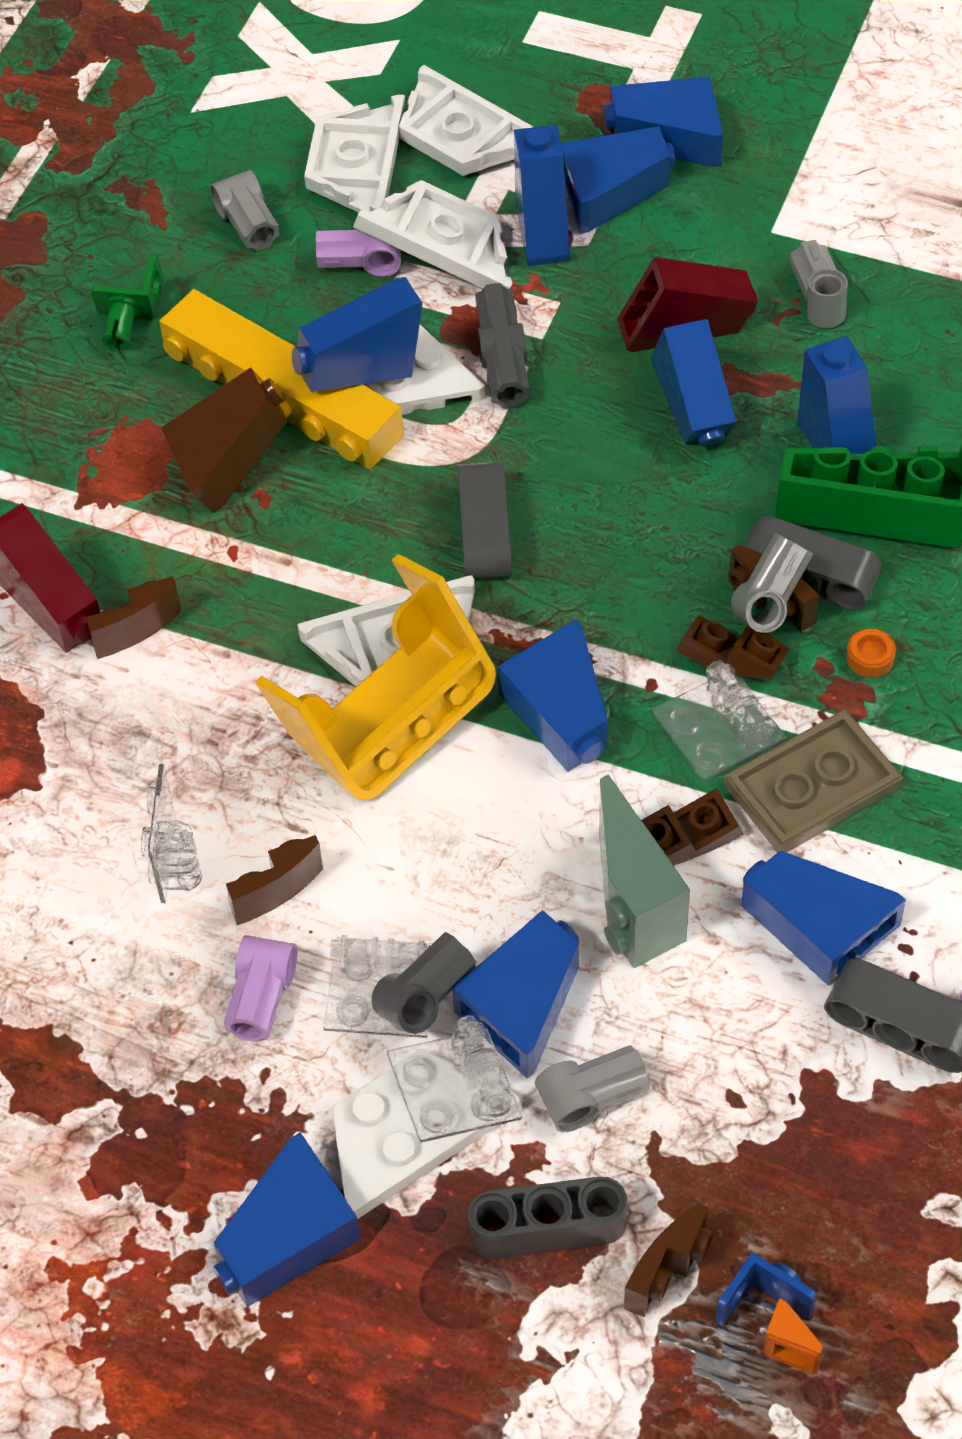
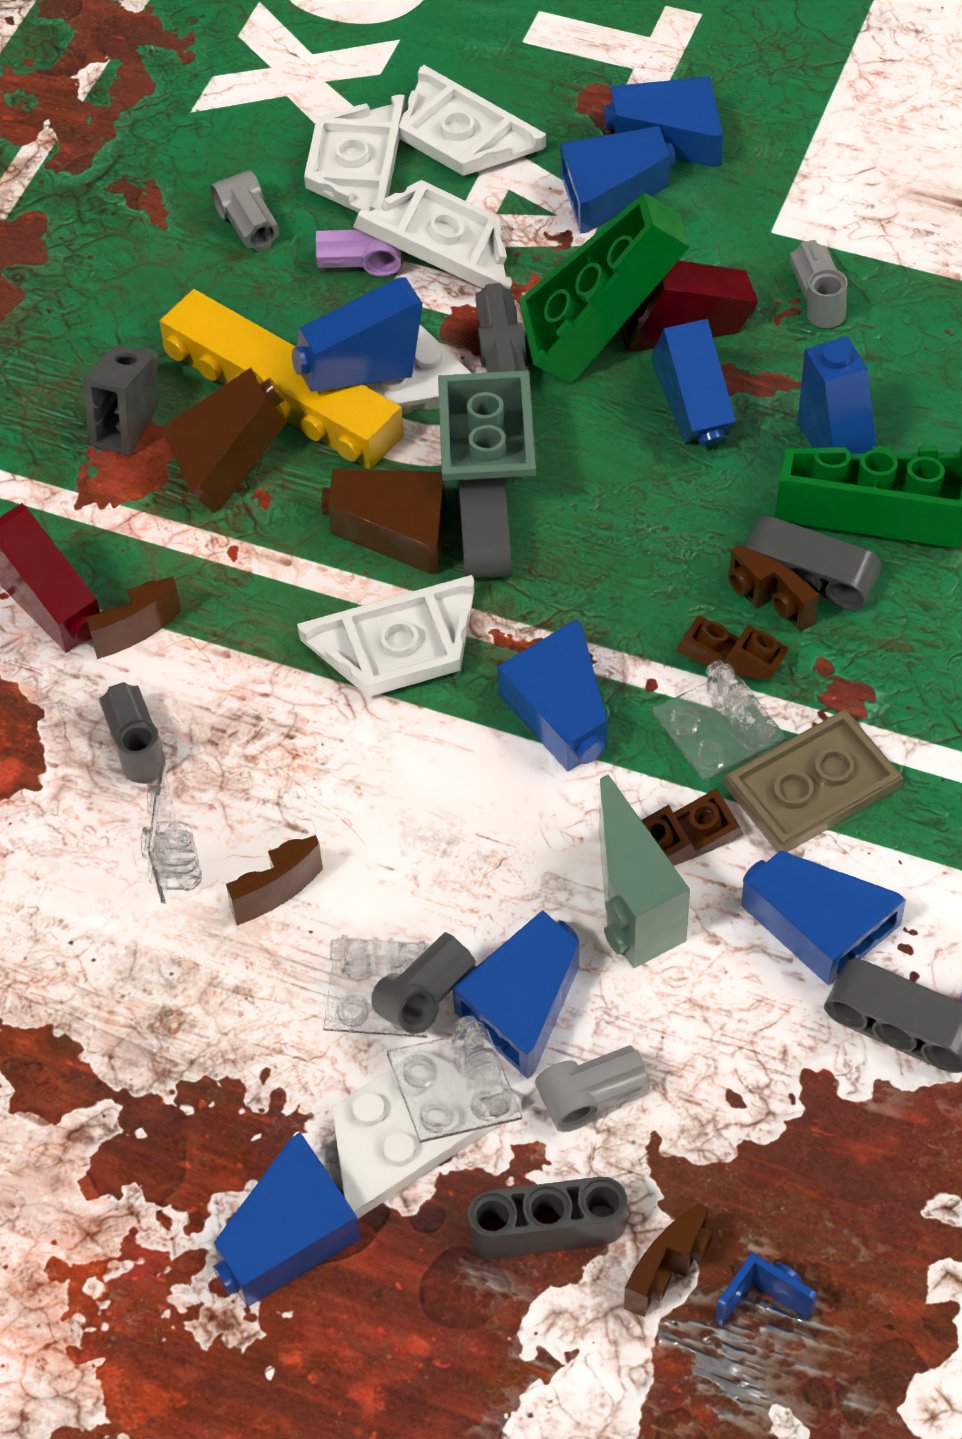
(121, 398): none -> dark grey torso
(127, 303): green bracket -> none
(132, 732): none -> dark grey piece
(261, 974): lavender piece -> none
(389, 513): none -> reddish brown slope
(403, 702): yellow windscreen -> none
(486, 425): none -> sand green slope
(541, 195): blue slope -> none
(600, 286): none -> green wedge
(774, 579): light grey piece -> none
(791, 1340): orange slope -> none
(871, 652): orange tile -> none

